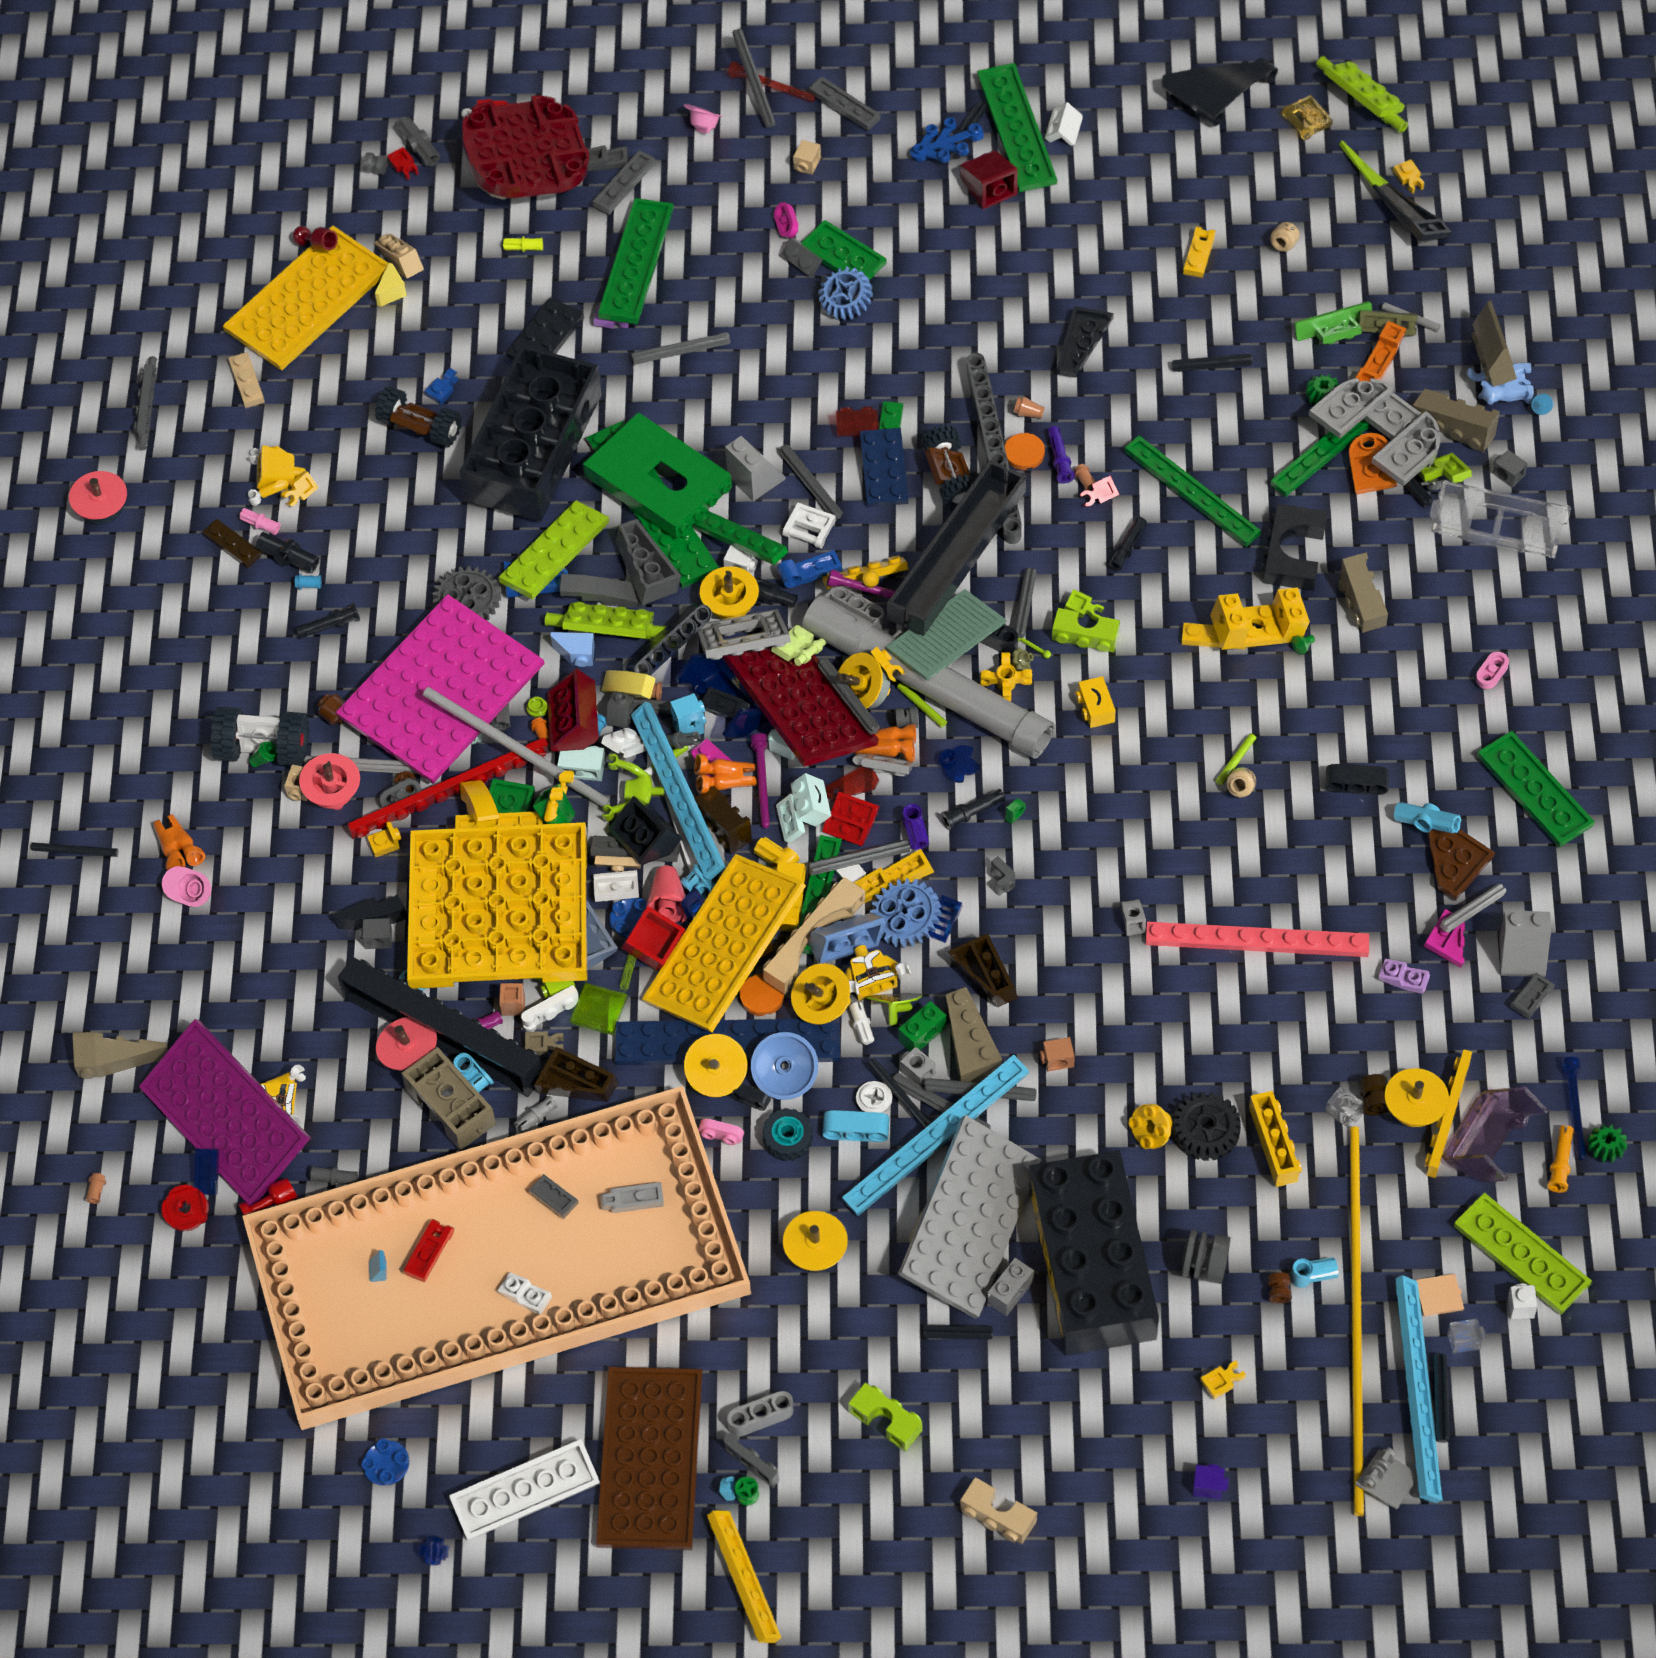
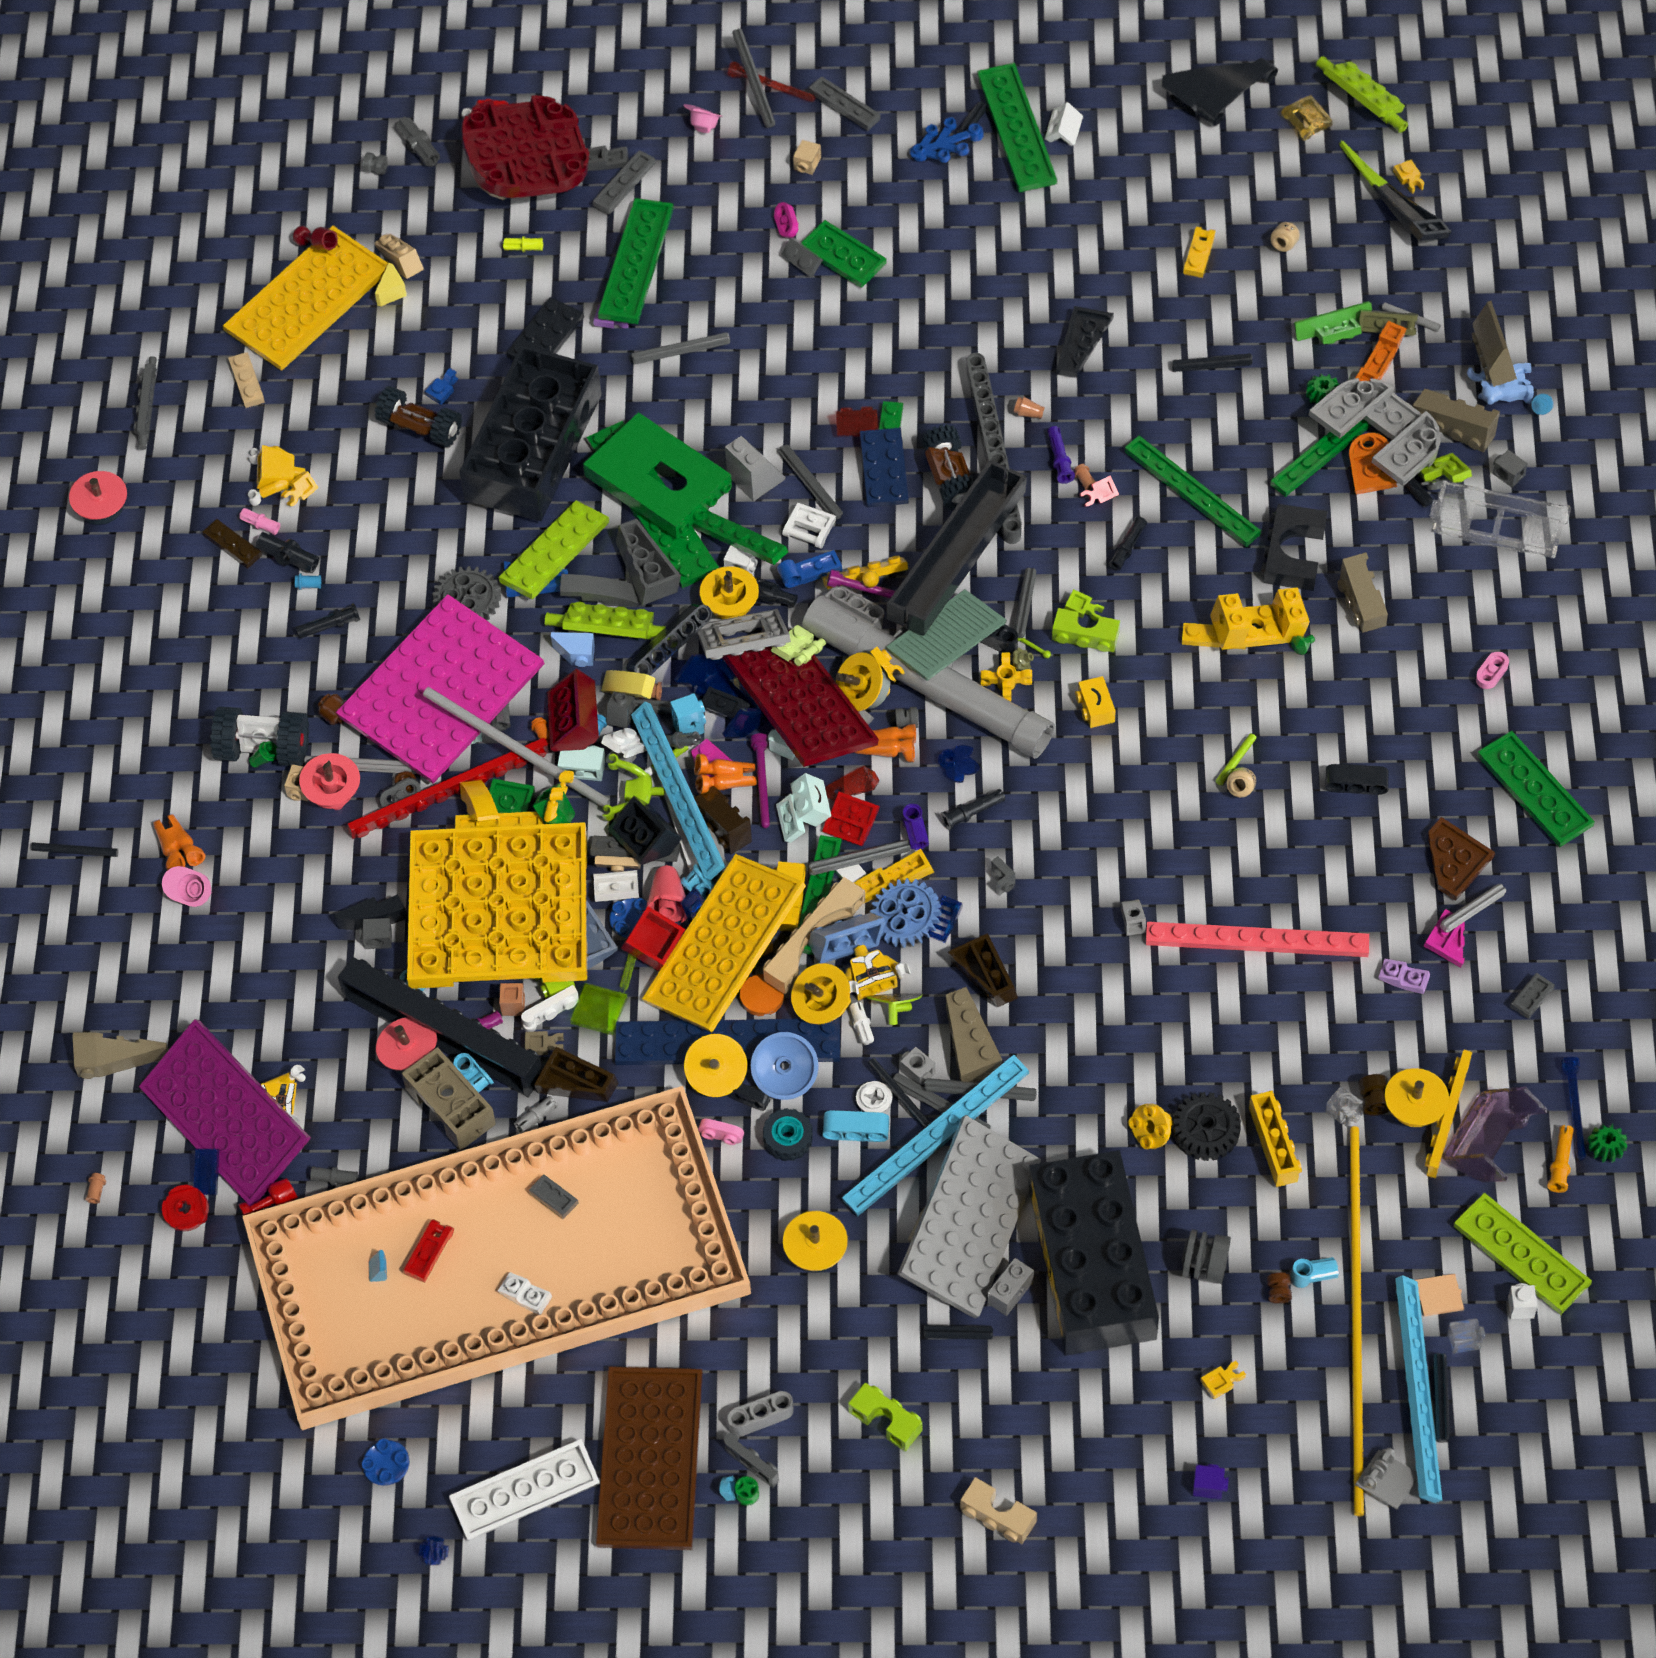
(384, 841): yellow bracket -> none
(402, 160): red plate -> none
(537, 707): lime plate -> none
(633, 1198): light grey hinge -> none
(744, 1577): yellow plate -> none
(773, 853): yellow piece -> none
(834, 303): medium blue gear -> none
(849, 697): dark grey axle -> none
(881, 763): light grey hinge -> none
(922, 704): lime bar -> none
(922, 1027): green brick -> none
(990, 178): dark red slope -> none
(1014, 810): green tile -> none
(1024, 451): orange tile -> none
(1057, 1054): nougat brick -> none
(1427, 817): medium azure piece -> none
(1524, 943): light grey slope -> none

